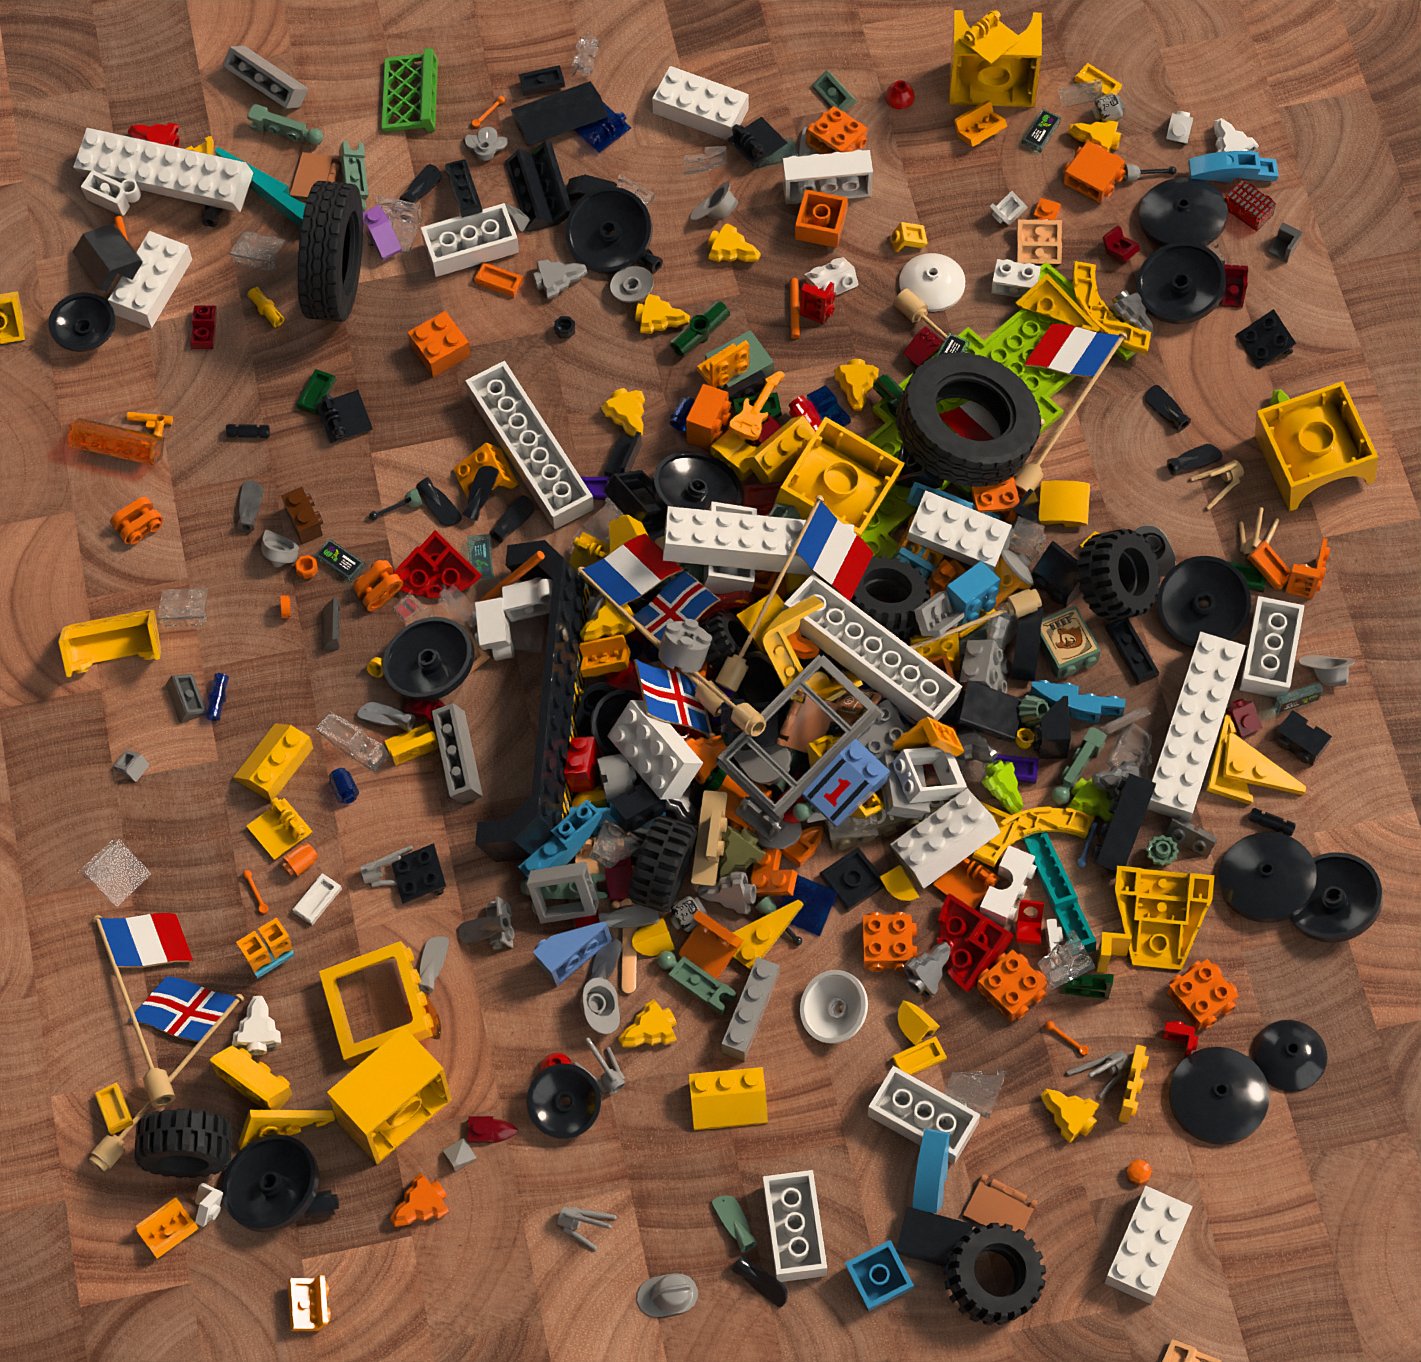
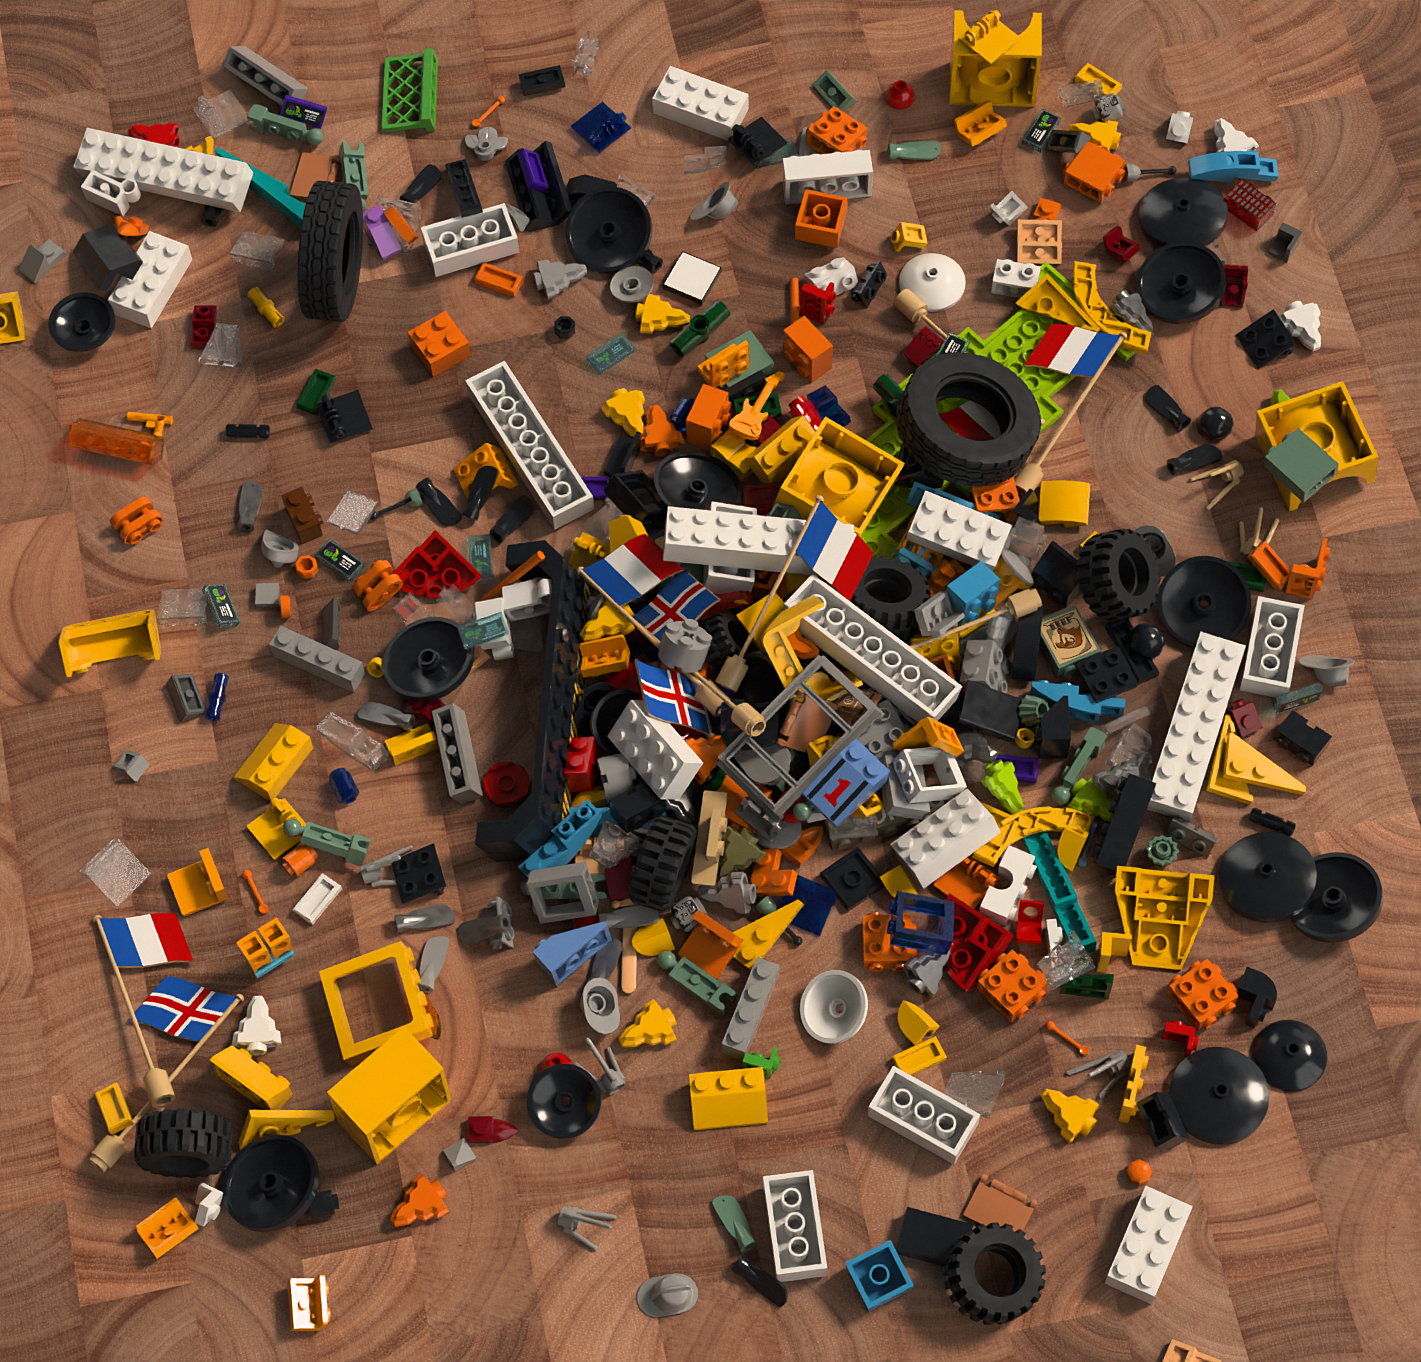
(41, 260): none -> light grey slope
(133, 227): none -> orange plate
(197, 885): none -> light orange bracket
(220, 114): none -> clear hinge
(221, 605): none -> tile
(223, 347): none -> clear wing
(267, 595): none -> light grey tile
(303, 111): none -> tile
(317, 659): none -> light grey brick
(351, 847): none -> sand green plate
(353, 512): none -> clear piece
(401, 224): none -> orange beam
(425, 918): none -> flat silver piece
(483, 630): none -> clear light blue tile
(506, 784): none -> red tile
(532, 170): none -> dark purple tile
(559, 113): black slope -> none
(610, 353): none -> clear light blue tile
(659, 434): none -> orange rock
(692, 278): none -> white tile
(731, 245): yellow rock -> none
(757, 1060): none -> bright green bracket
(807, 349): none -> orange brick
(856, 381): yellow rock -> none
(873, 278): none -> black hinge
(914, 150): none -> sand green piece
(916, 939): none -> clear blue window
(931, 1171): dark azure slope -> none
(1067, 141): none -> dark grey slope
(1070, 846): none -> yellow brick
(1106, 675): none -> black bracket
(1147, 640): none -> black hair
(1163, 1120): none -> black brick
(1215, 423): none -> black hair
(1261, 991): none -> black brick
(1300, 464): none -> sand green brick
(1303, 322): none -> white rock

